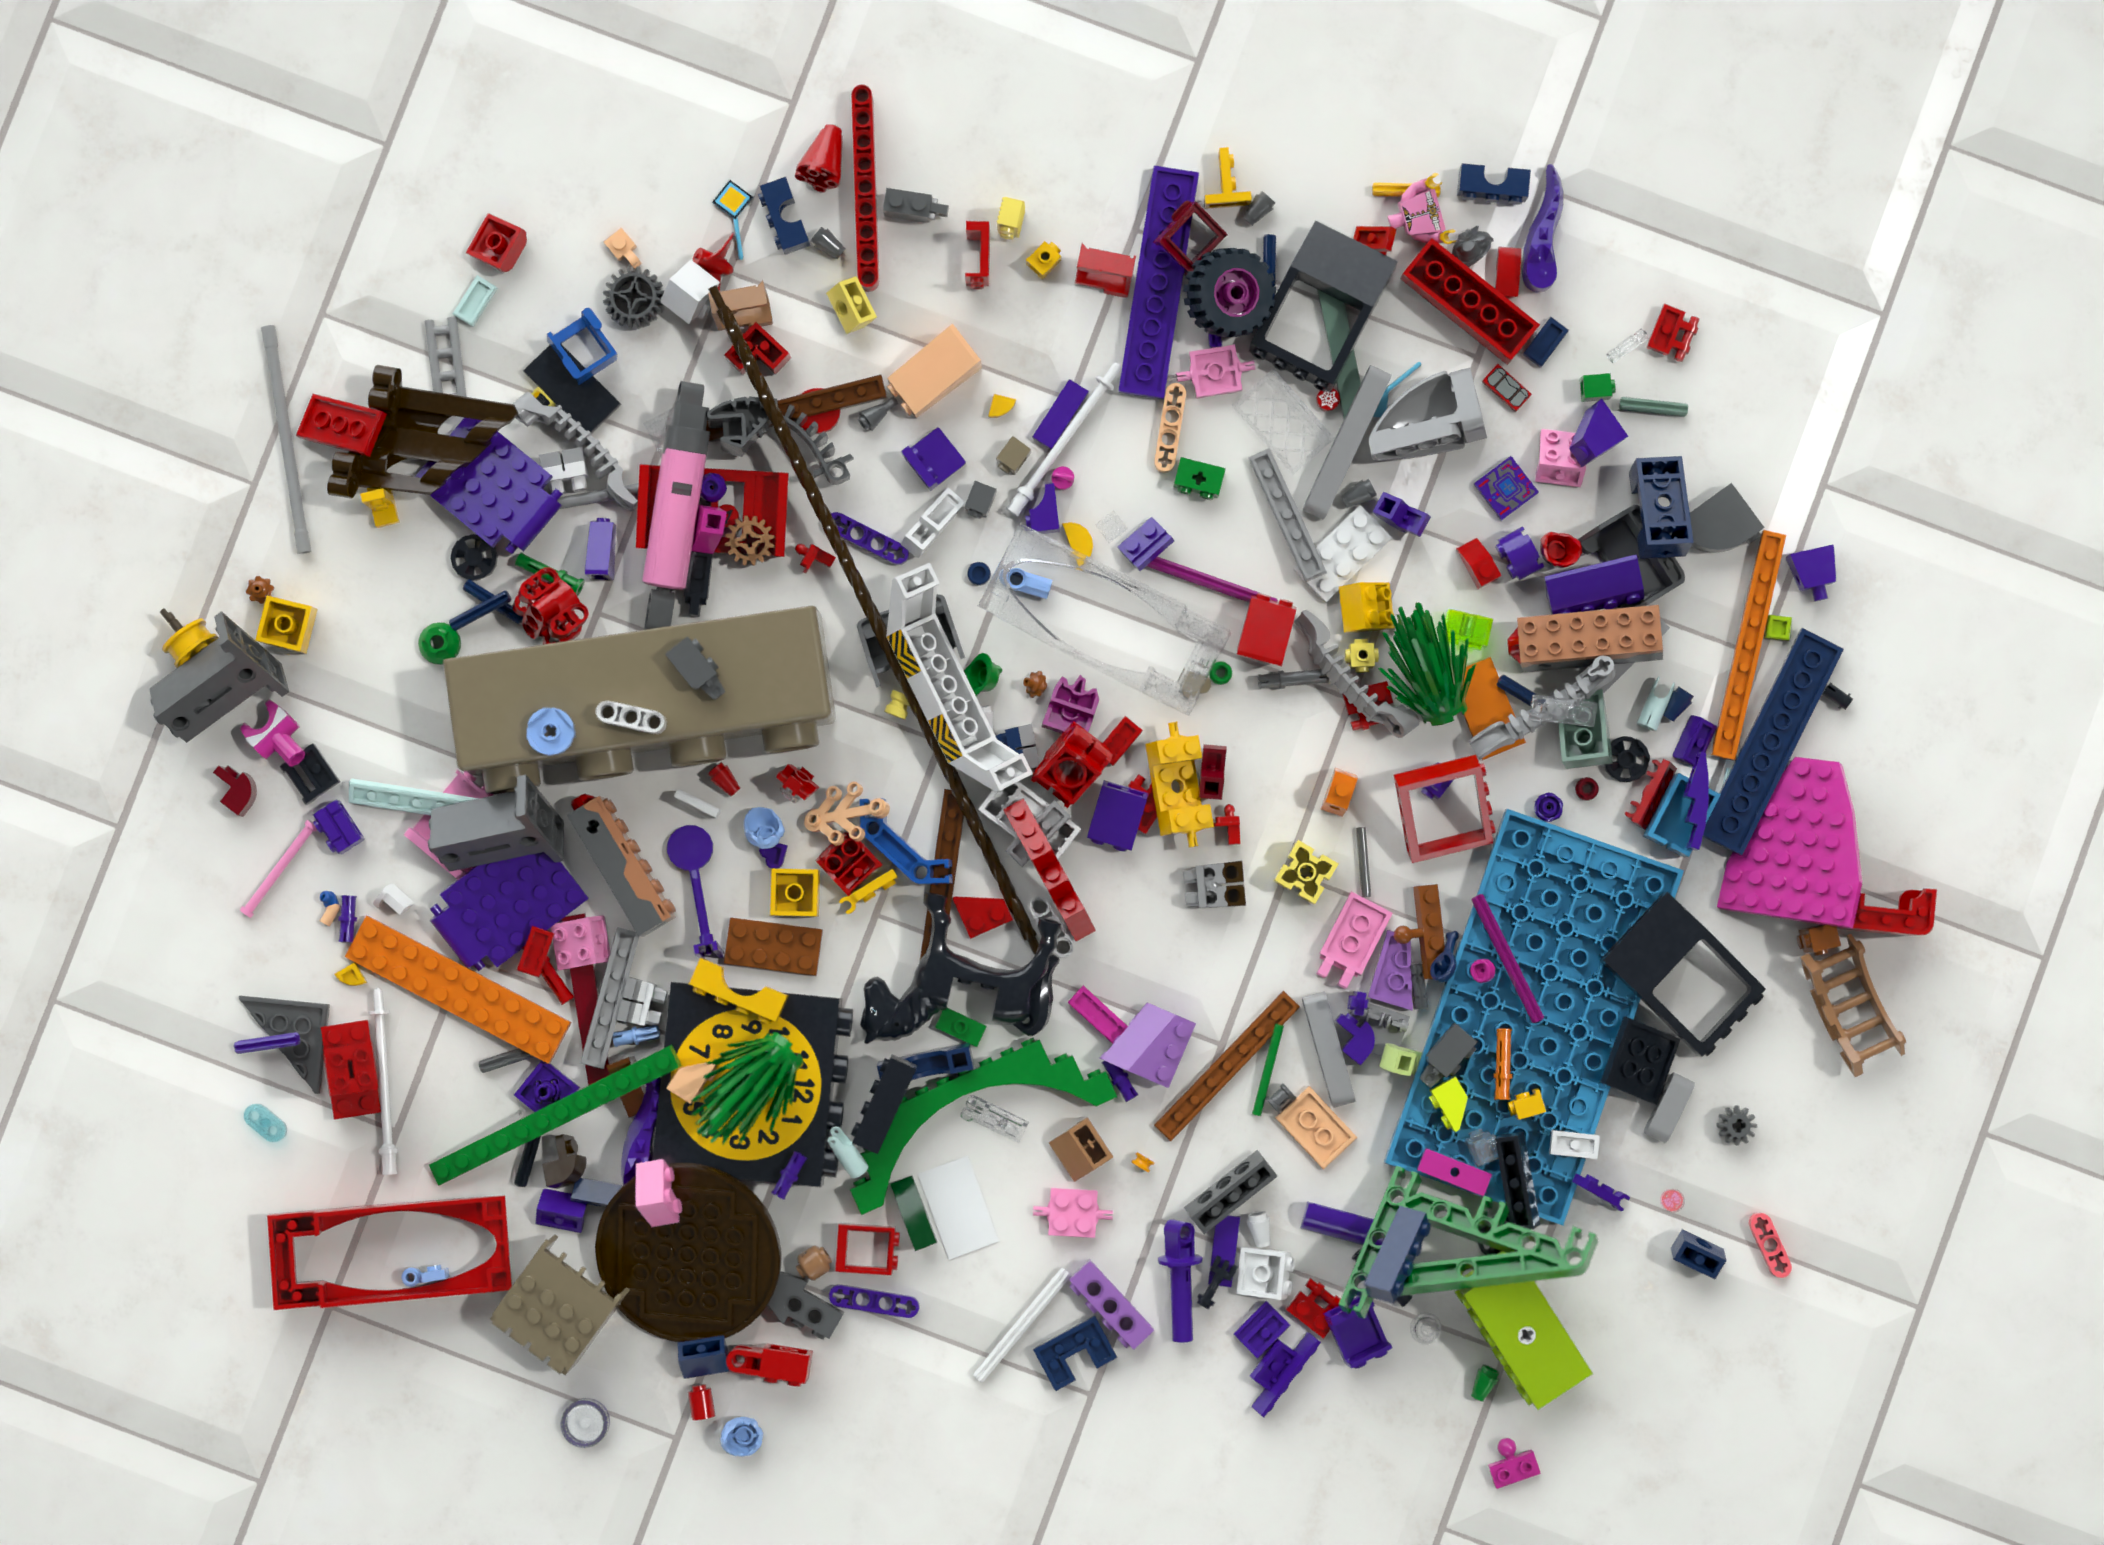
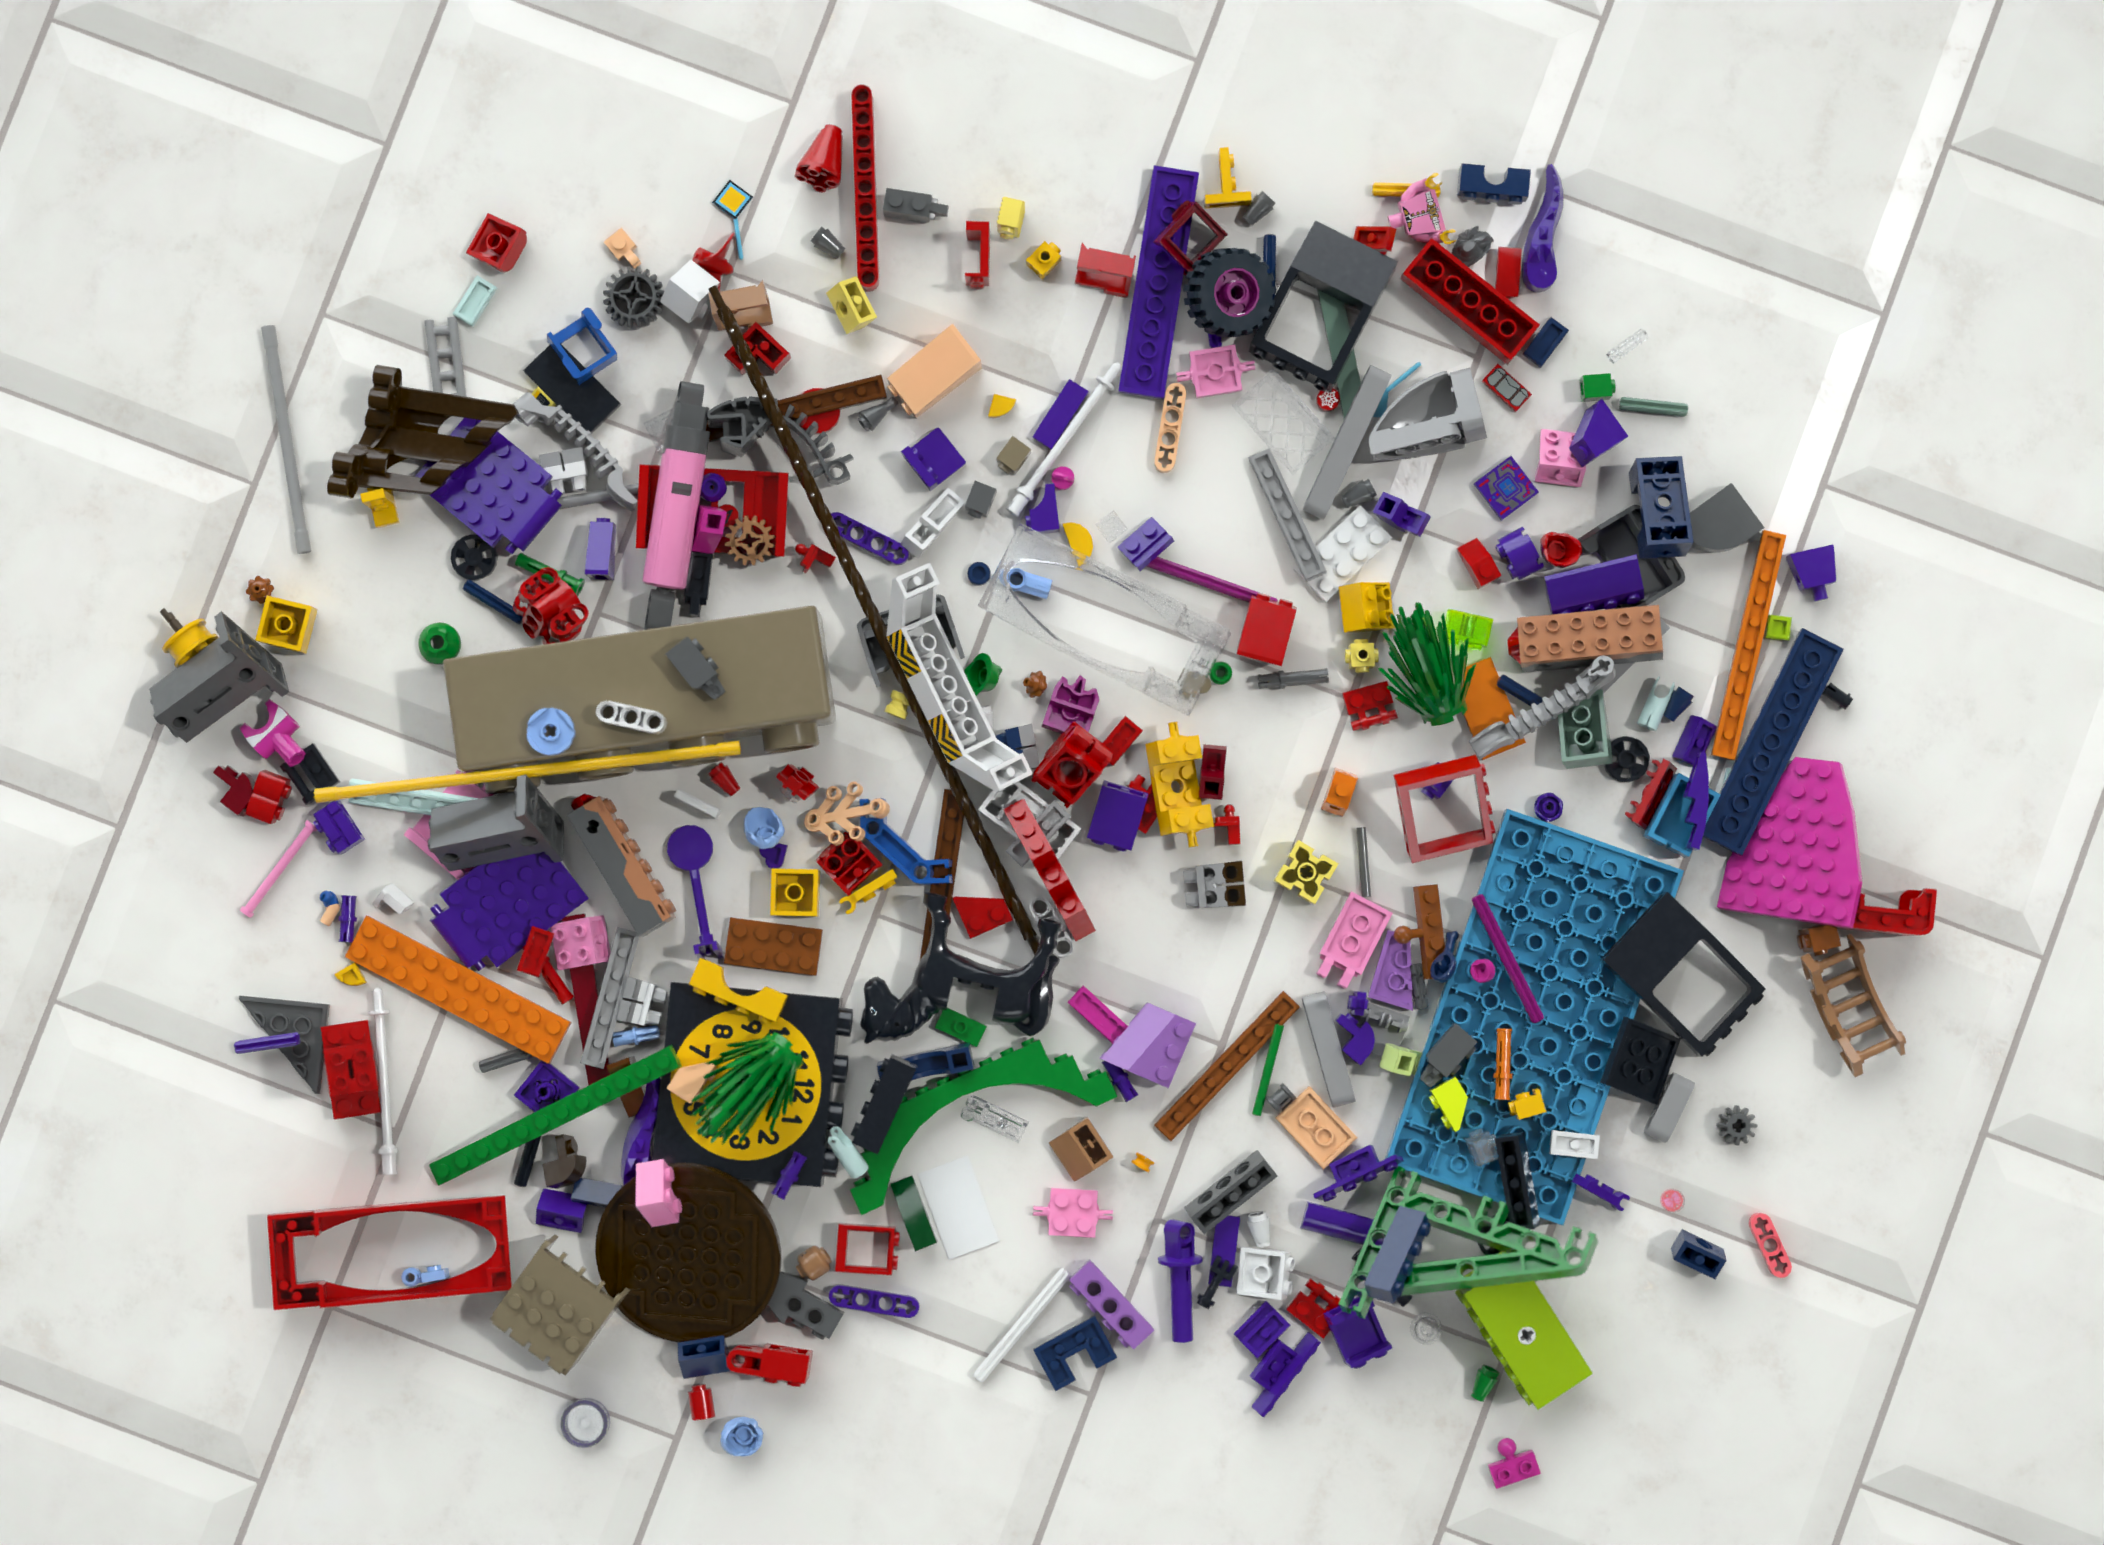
(265, 1122): clear light blue plate -> none
(268, 797): none -> red brick
(335, 793): none -> yellow piece
(341, 425): red plate -> none
(480, 610): dark blue axle -> none
(790, 235): dark blue arch -> none
(1191, 469): green brick -> none
(1355, 1168): none -> dark purple bracket
(1397, 719): light grey piece -> none
(1467, 1177): dark pink tile -> none
(1563, 710): clear plate -> none
(1593, 786): dark red plate -> none
(1666, 330): red plate -> none

